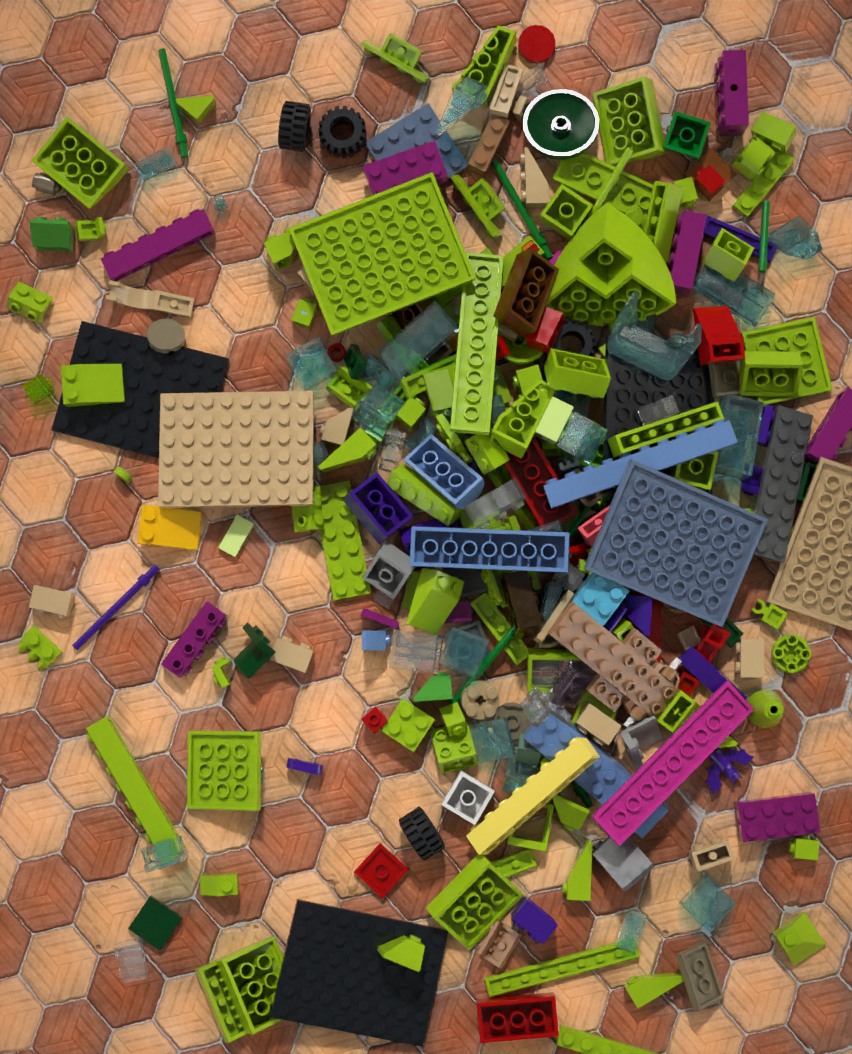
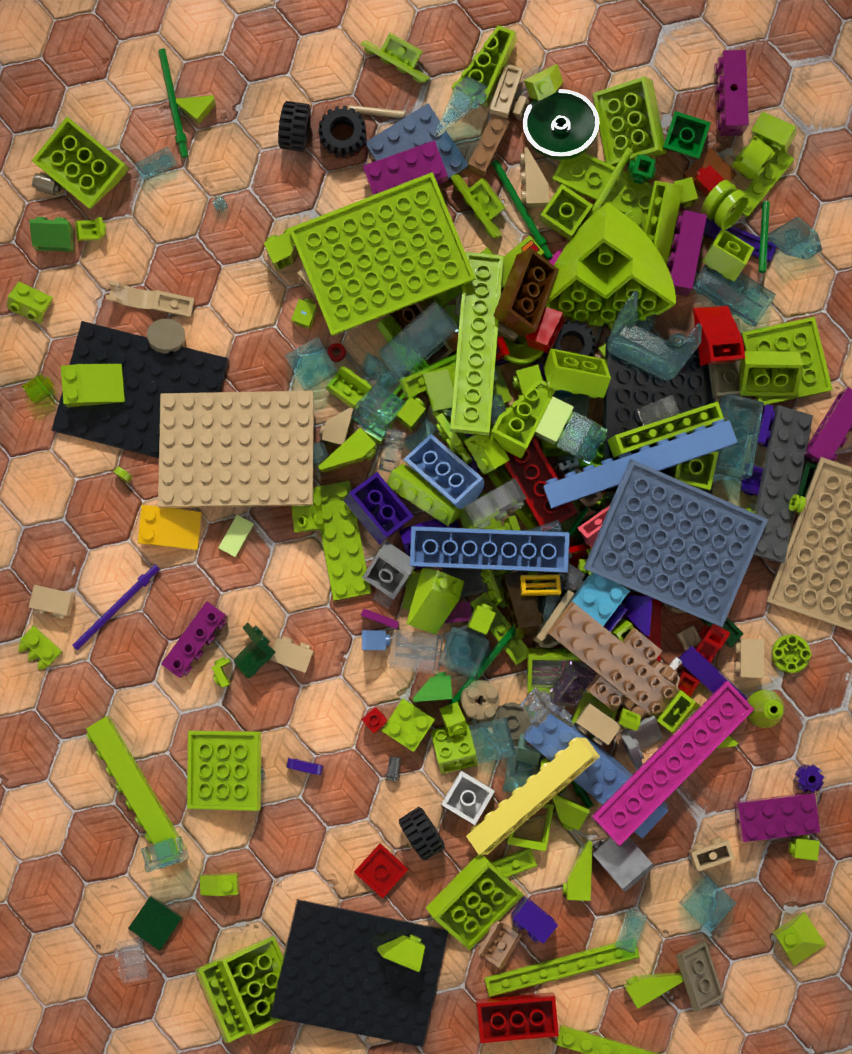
(157, 246): magenta brick -> none
(355, 362): dark green plate -> none
(378, 111): none -> tan bar
(393, 769): none -> dark grey pin
(481, 618): none -> lime brick
(524, 585): none -> yellow tile
(536, 44): red tile -> none
(544, 83): none -> lime slope
(629, 719): none -> lime plate
(646, 166): none -> green brick
(722, 763): dark purple animal -> none
(725, 204): none -> lime wheel
(771, 615): lime plate -> none
(797, 503): none -> lime bush
(803, 774): none -> dark purple brick

